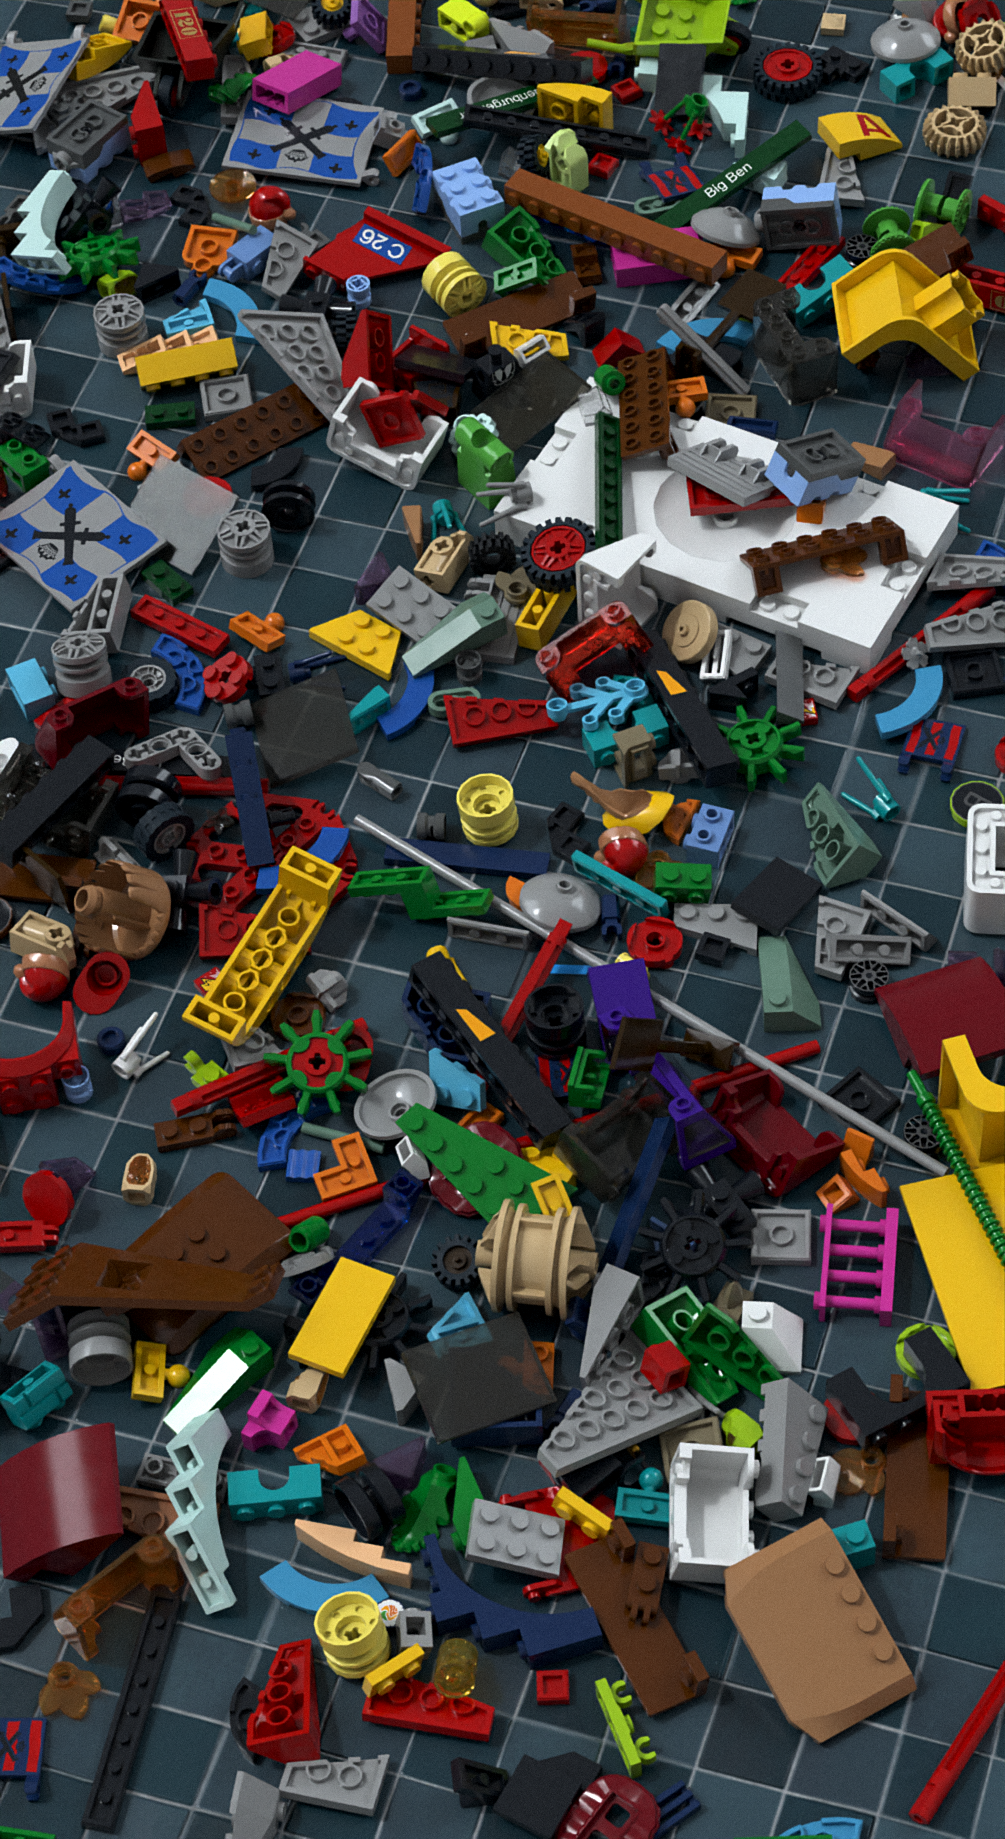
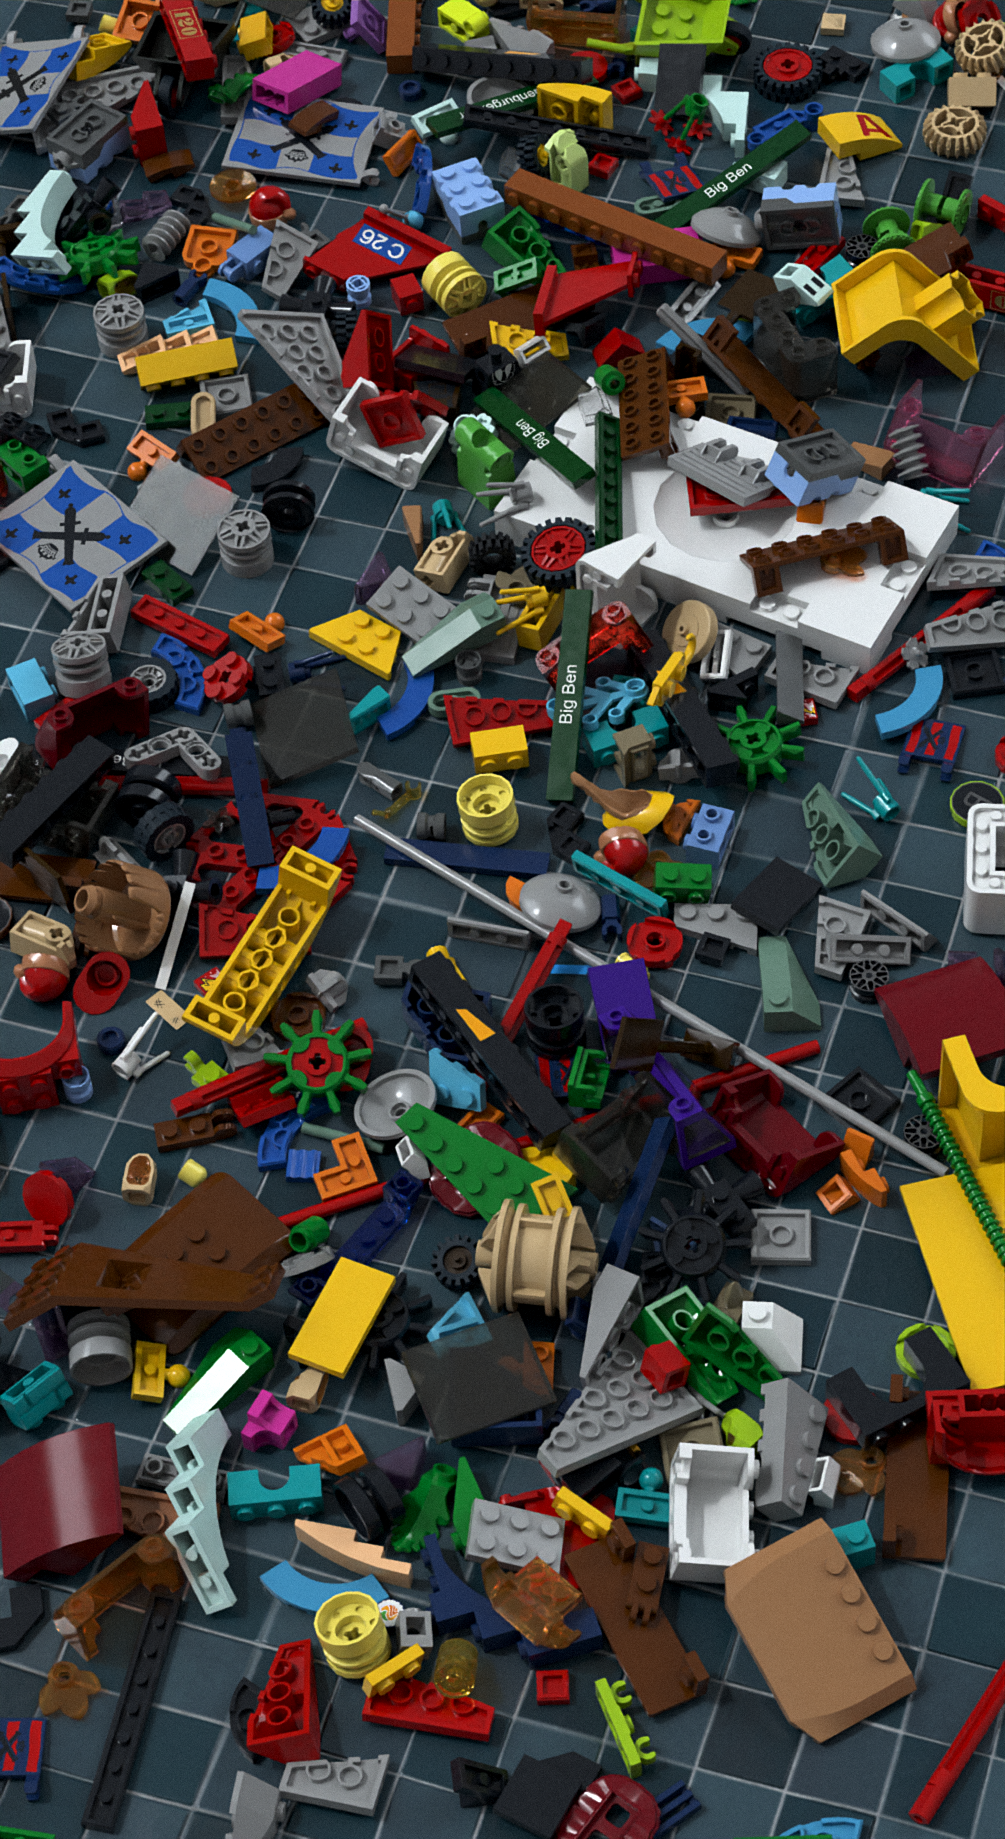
(165, 235): none -> light grey piece
(167, 1009): none -> tan sticker
(175, 935): none -> white sticker
(192, 1173): none -> light yellow piece
(202, 411): none -> tan tile
(311, 118): none -> reddish brown slope
(391, 969): none -> dark grey plate
(407, 294): none -> red brick
(410, 218): none -> hinge
(412, 794): none -> clear yellow piece
(420, 893): green bracket -> none
(499, 749): none -> yellow brick
(533, 1601): none -> clear orange plate
(534, 437): none -> dark green tile
(535, 598): none -> yellow plant
(569, 694): none -> dark green tile
(575, 290): none -> red piece
(672, 673): none -> yellow plate
(753, 375): none -> reddish brown bracket
(772, 126): none -> blue plate
(808, 284): none -> light aqua slope
(882, 1278): dark pink fence -> none
(908, 453): none -> light grey piece

